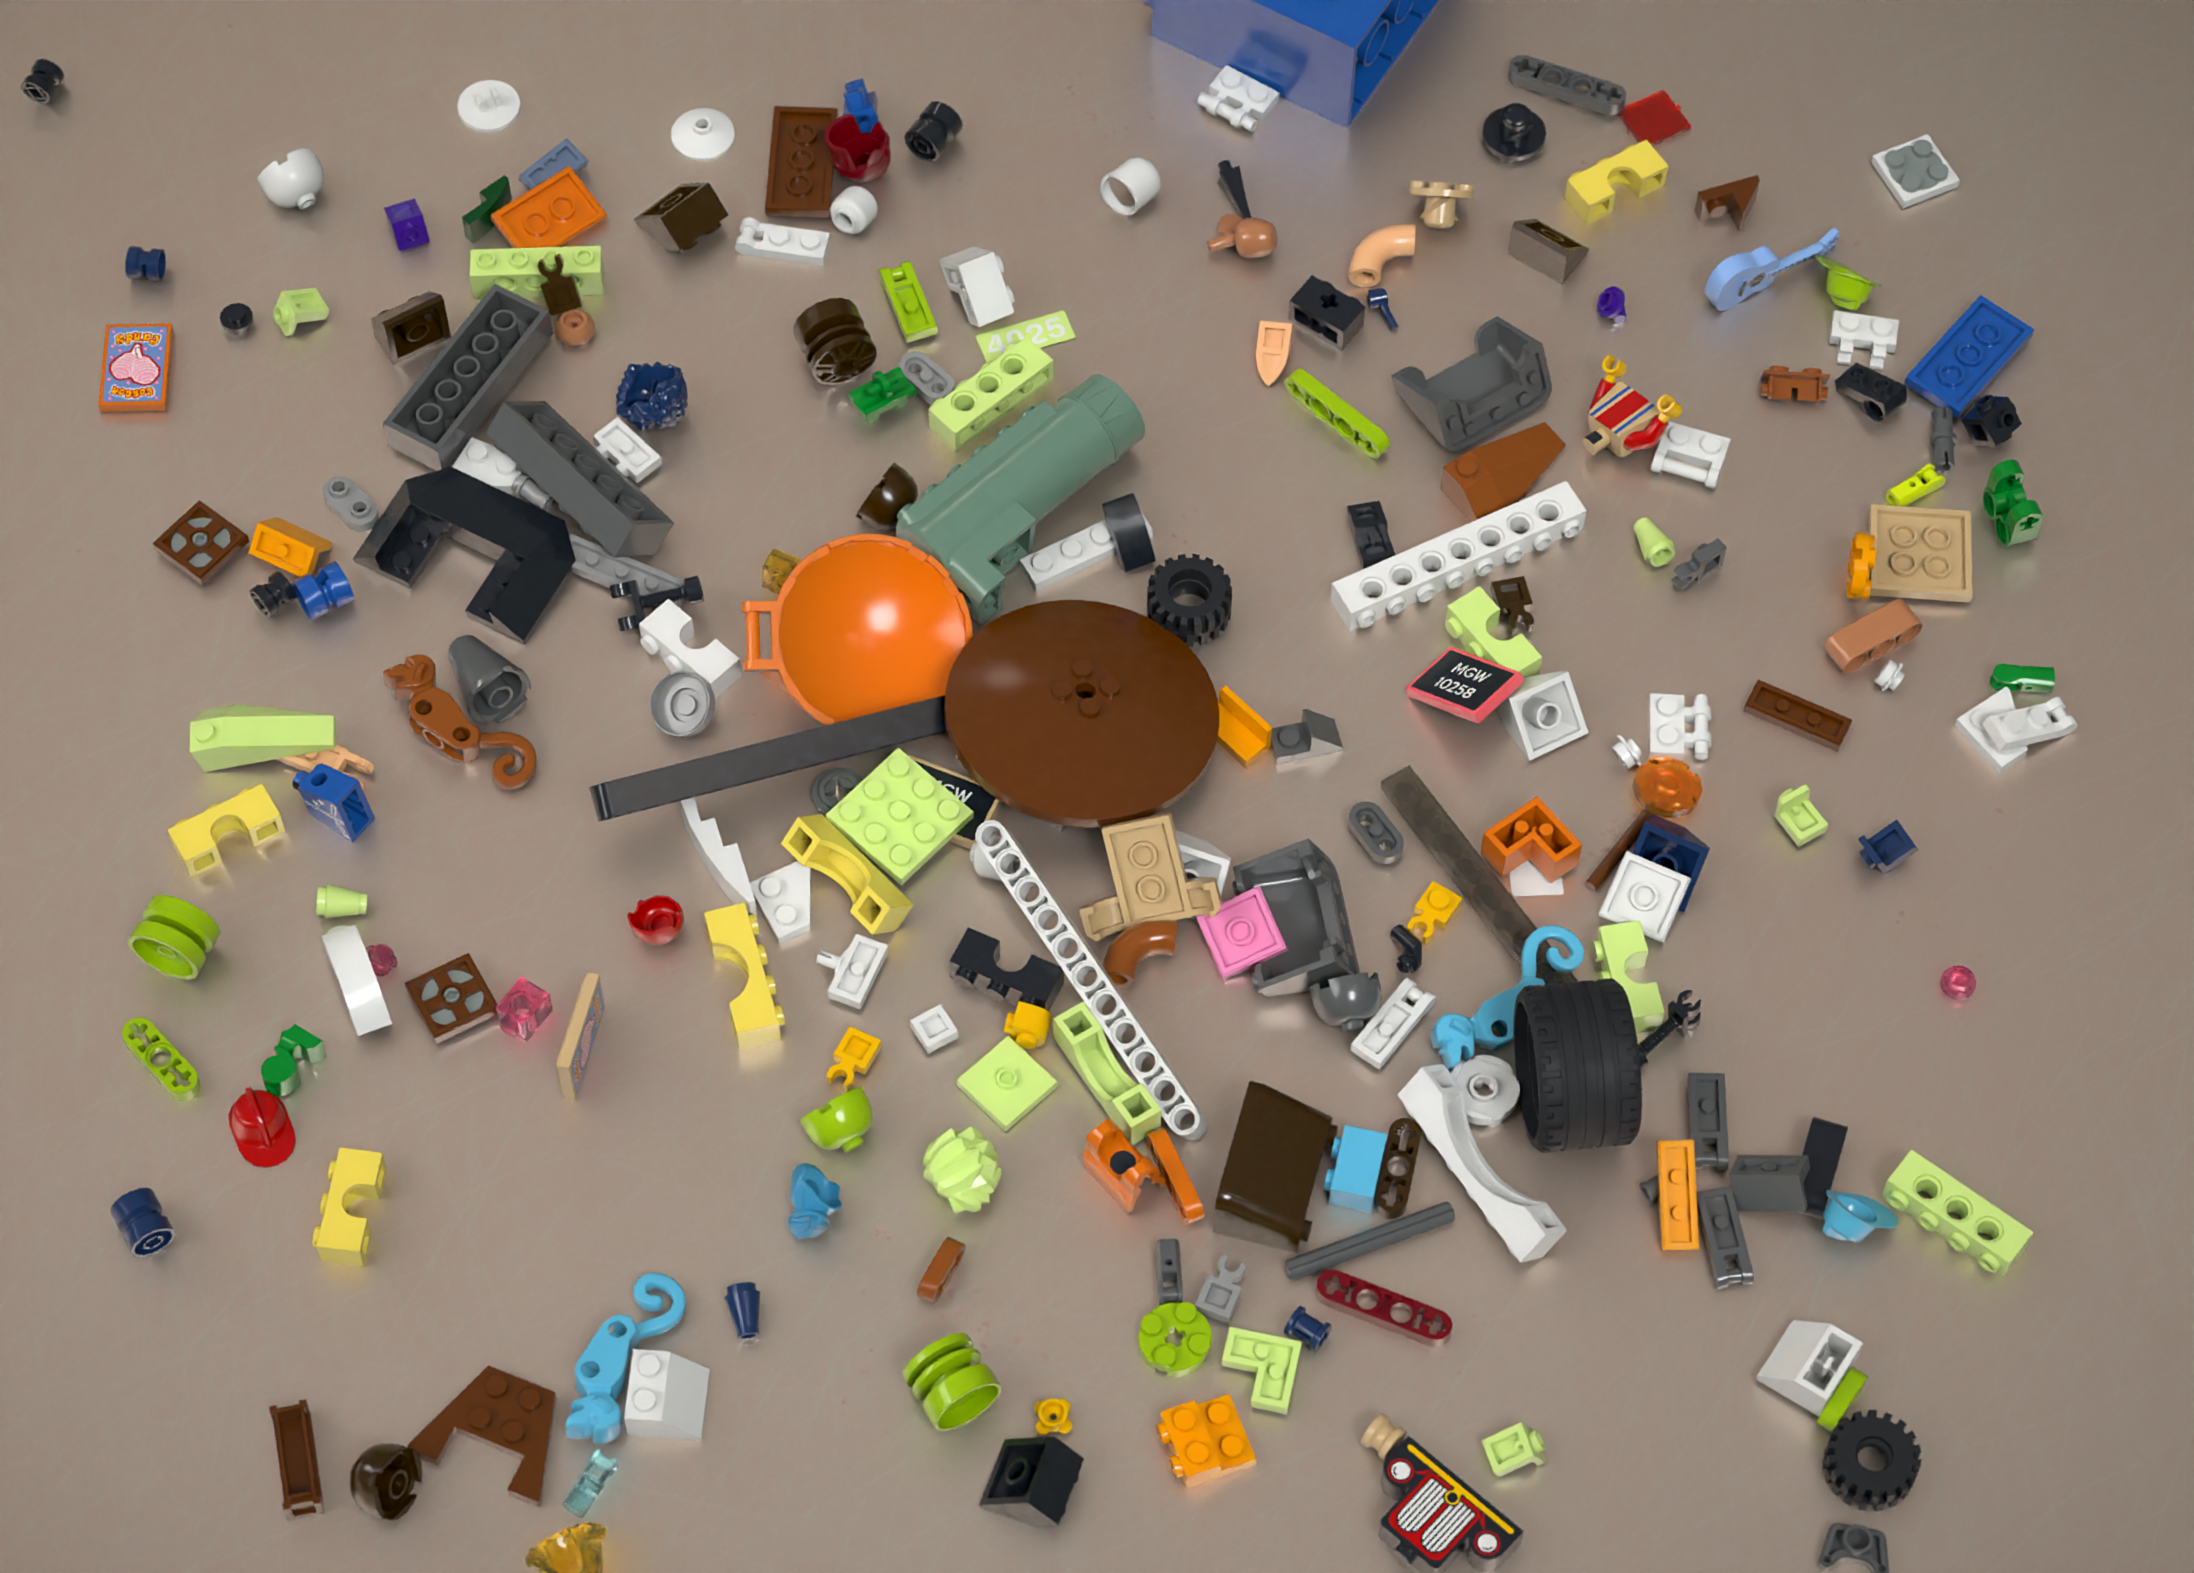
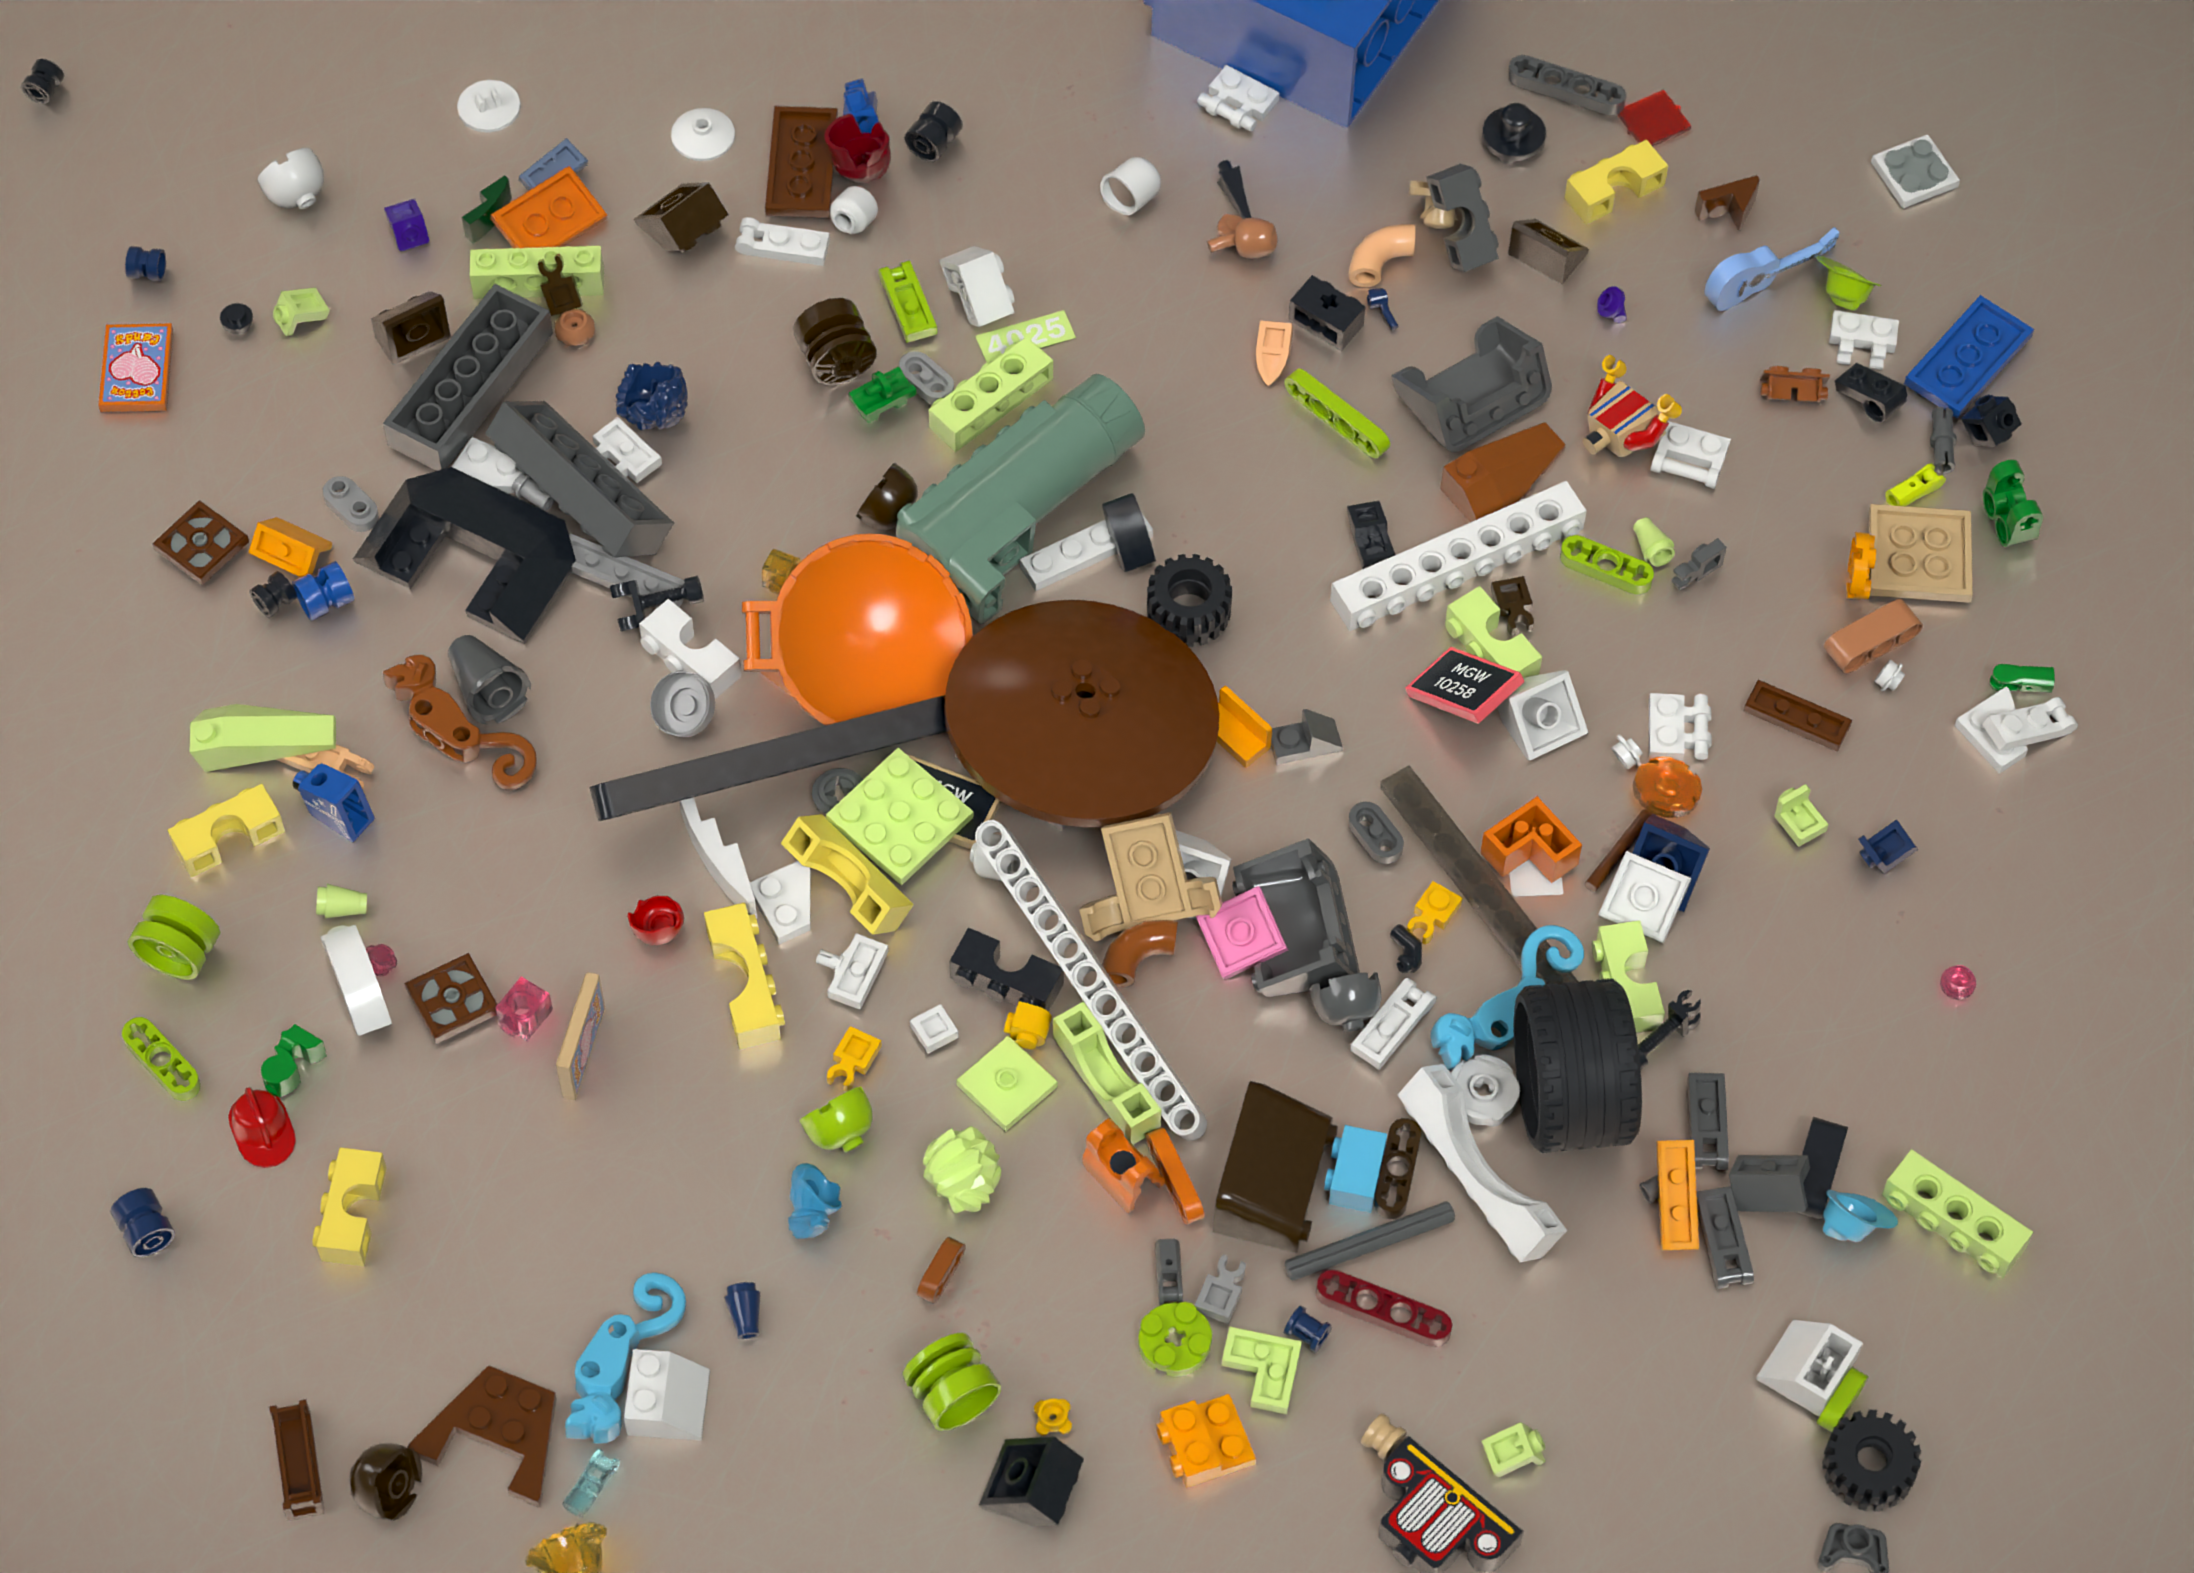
(1474, 240): none -> dark grey arch
(1580, 564): none -> lime beam

